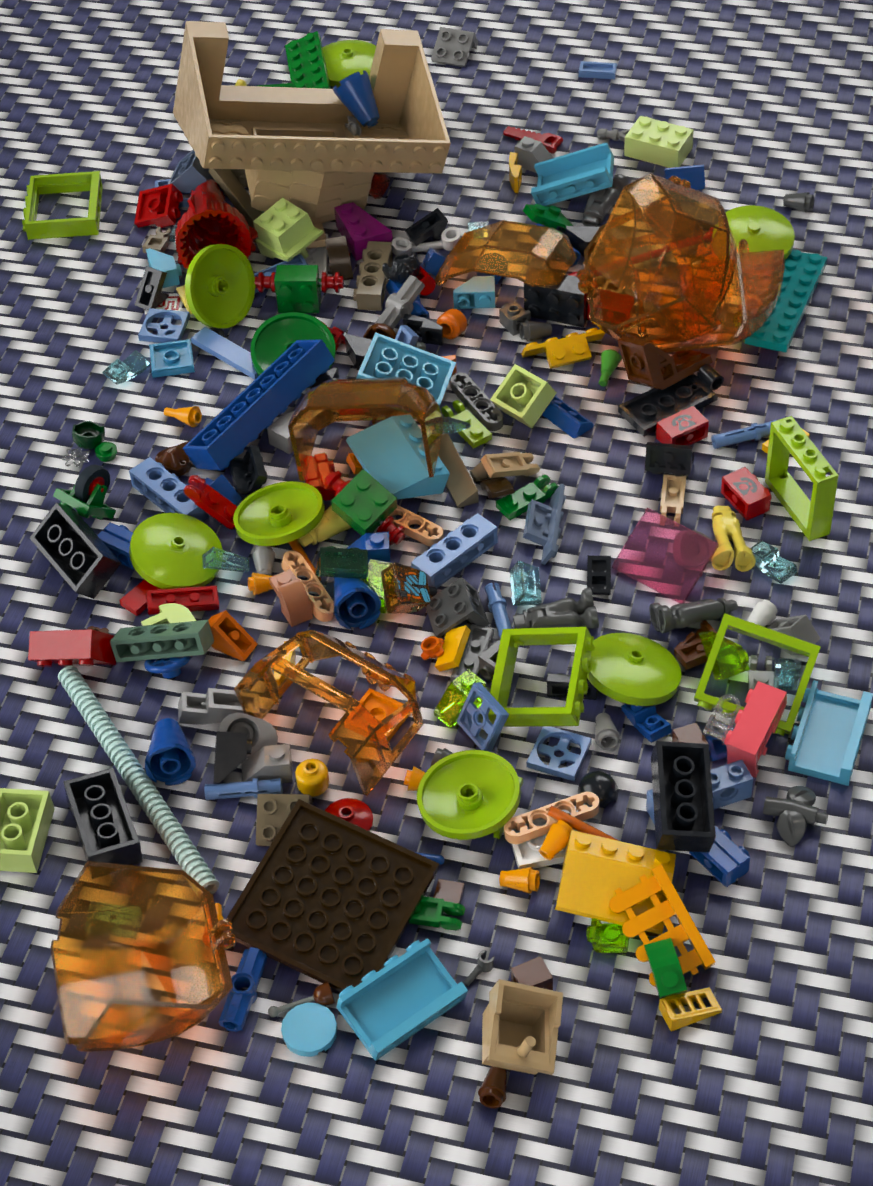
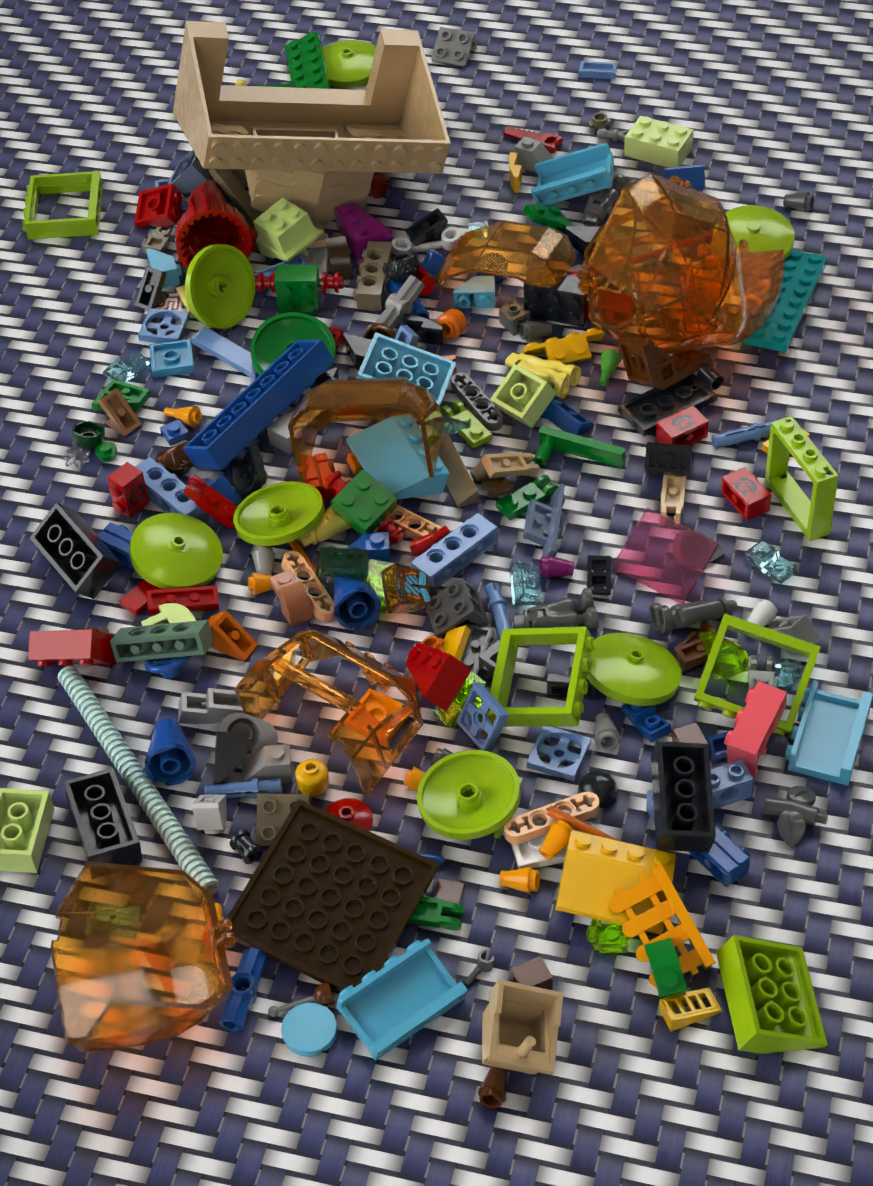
(88, 493): plate -> none
(120, 413): none -> medium nougat slope
(128, 490): none -> red brick
(134, 395): none -> green wing
(174, 432): none -> blue plate
(210, 813): none -> white slope
(225, 560): clear light blue piece -> none
(246, 847): none -> black bush
(353, 126): light grey piece -> none
(359, 98): blue cone -> none
(424, 543): none -> red cone
(436, 674): none -> red wedge
(551, 371): none -> light yellow piece
(555, 567): none -> magenta cone
(577, 445): none -> green piece
(599, 121): none -> olive plate
(721, 720): clear piece -> none
(727, 528): light yellow piece -> none
(770, 996): none -> lime slope

